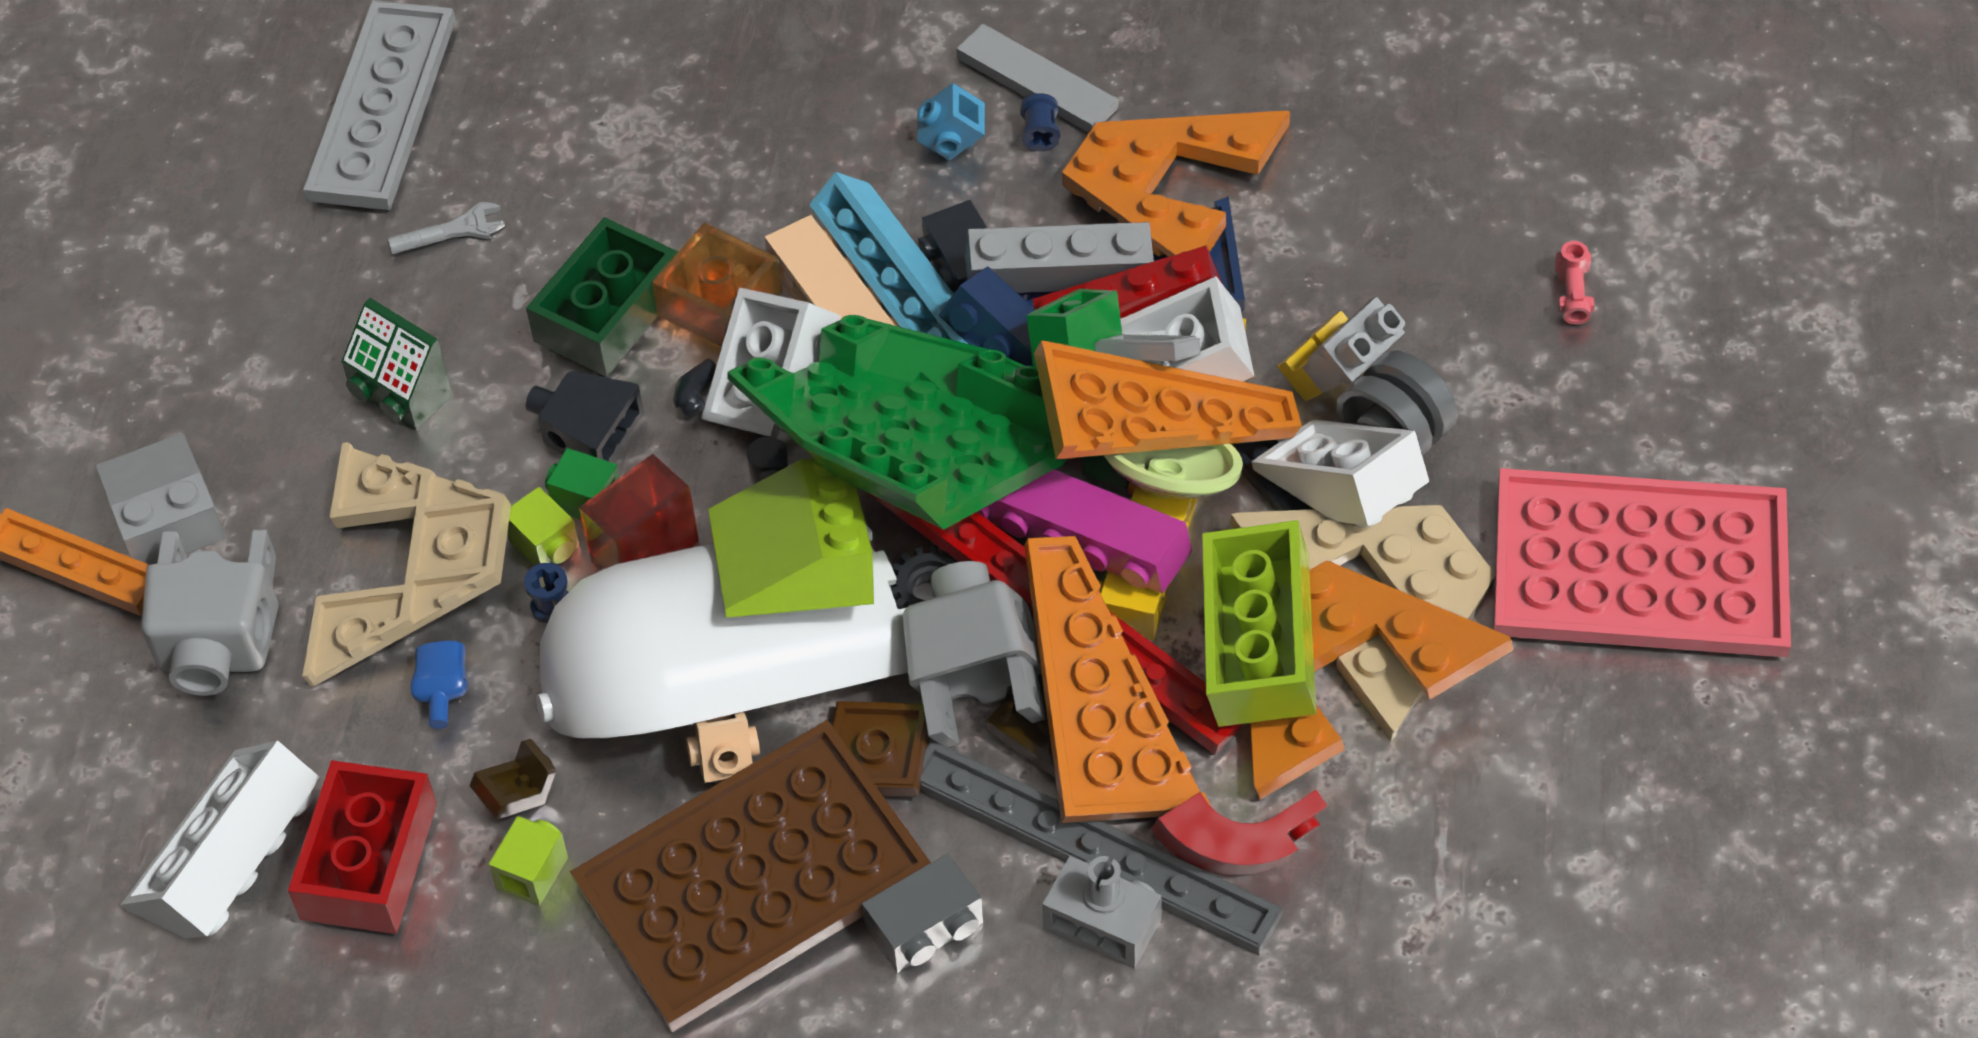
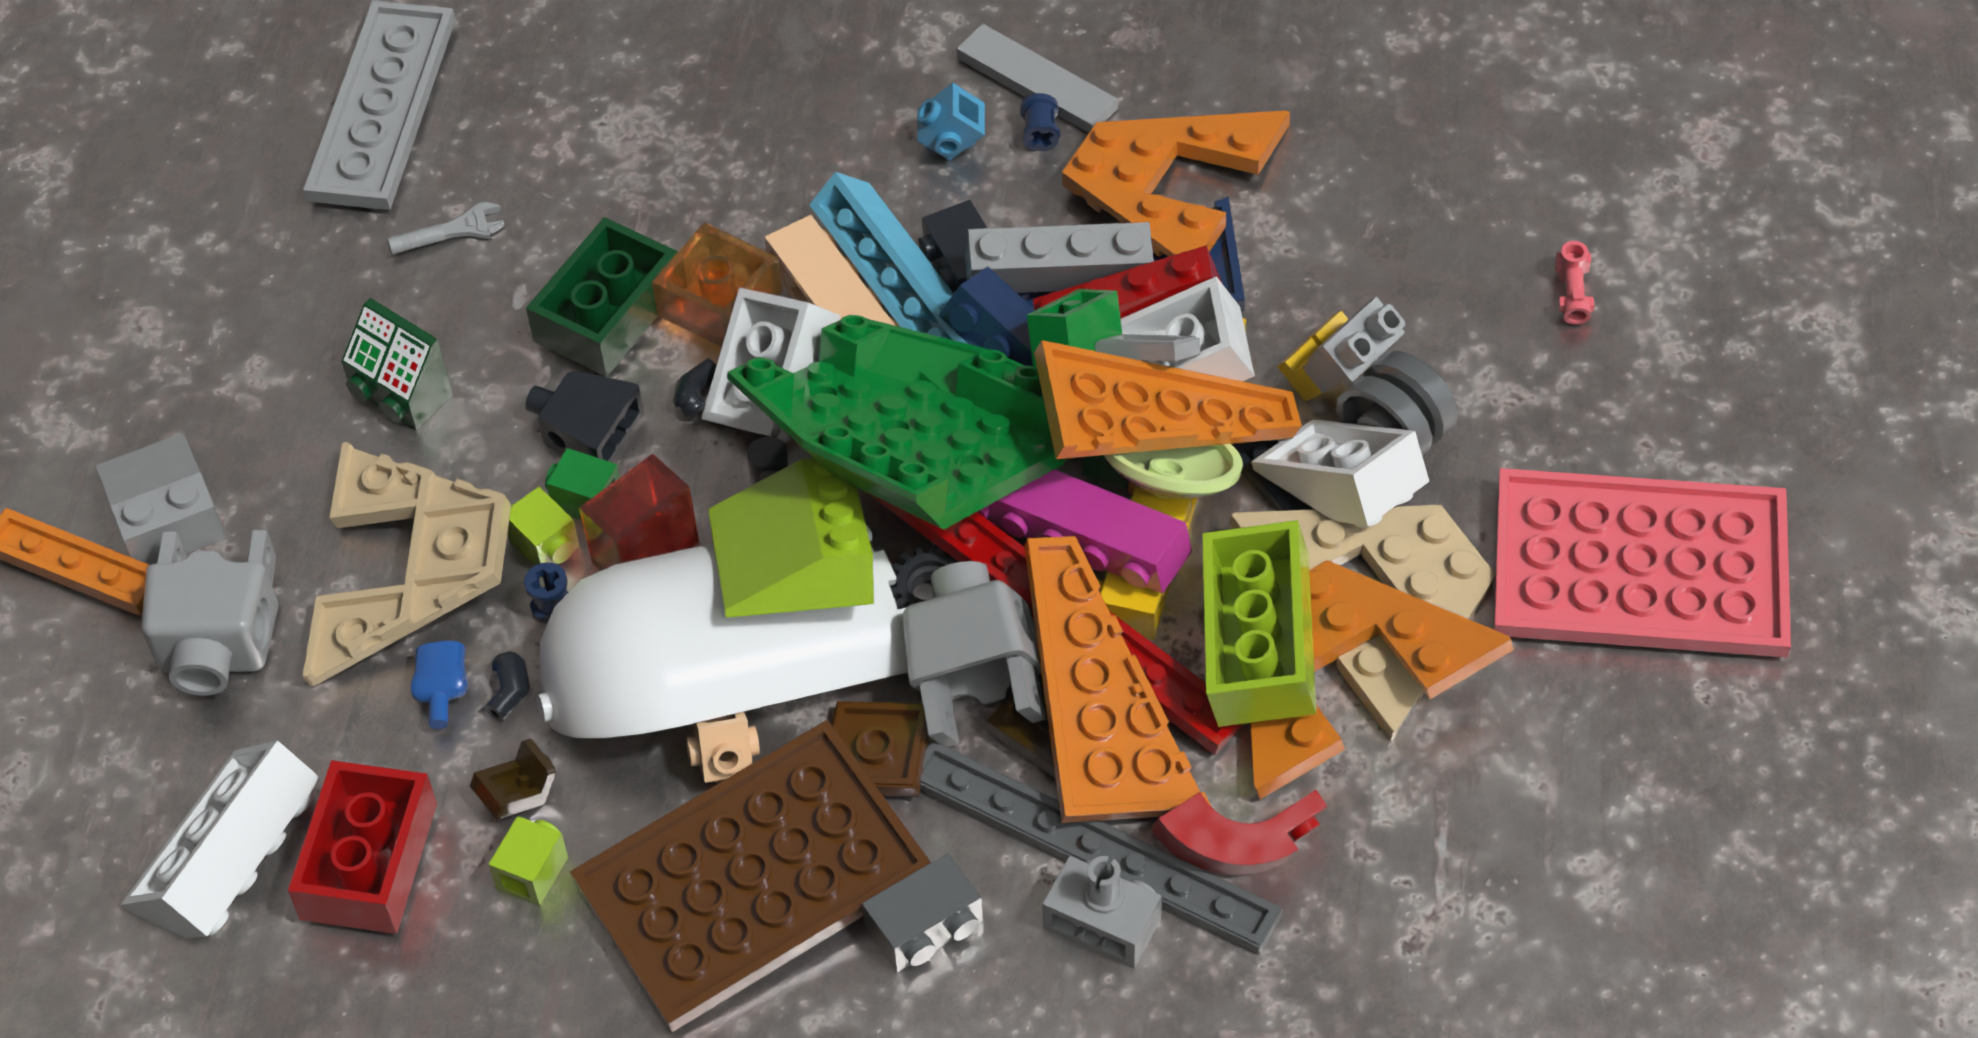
(513, 682): none -> black arm

